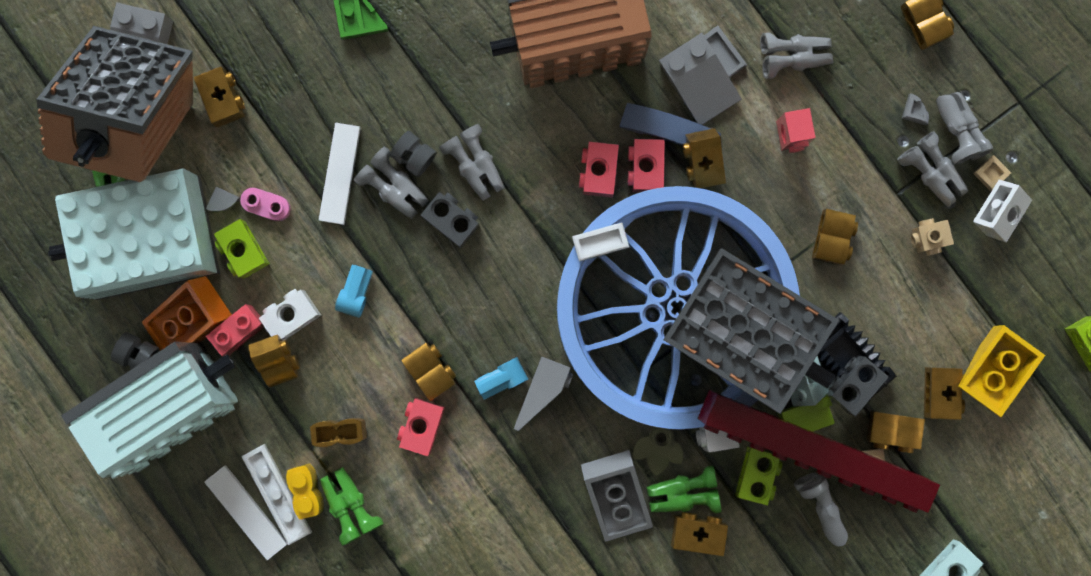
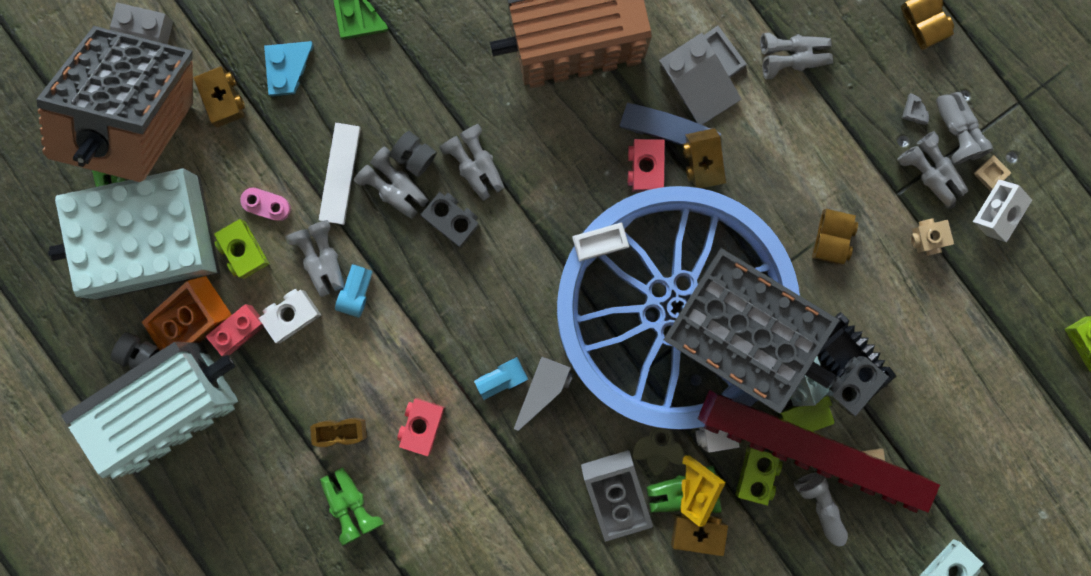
(222, 200): light grey tile -> none
(246, 512): white tile -> none
(274, 360): pearl gold brick -> none
(275, 493): white tile -> none
(285, 66): none -> medium azure wing
(303, 485): yellow brick -> none
(324, 264): none -> light grey piece
(429, 371): pearl gold brick -> none
(599, 154): coral brick -> none
(699, 491): none -> yellow wing
(795, 130): coral brick -> none
(895, 430): pearl gold brick -> none
(941, 406): pearl gold brick -> none
(1000, 369): yellow slope -> none

